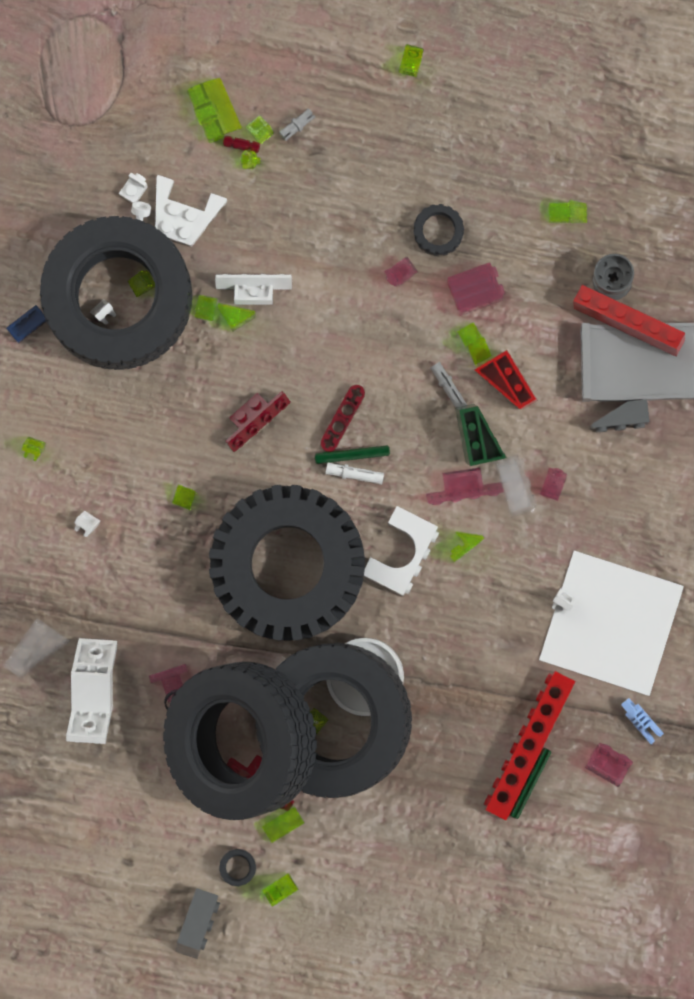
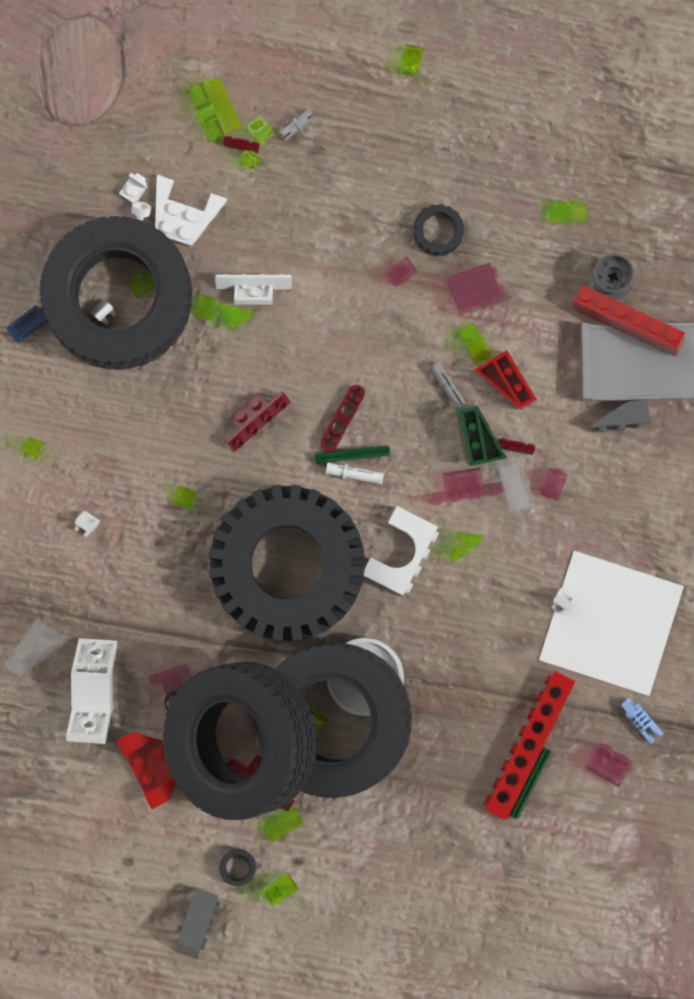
(149, 766): none -> red piece
(516, 446): none -> dark red axle

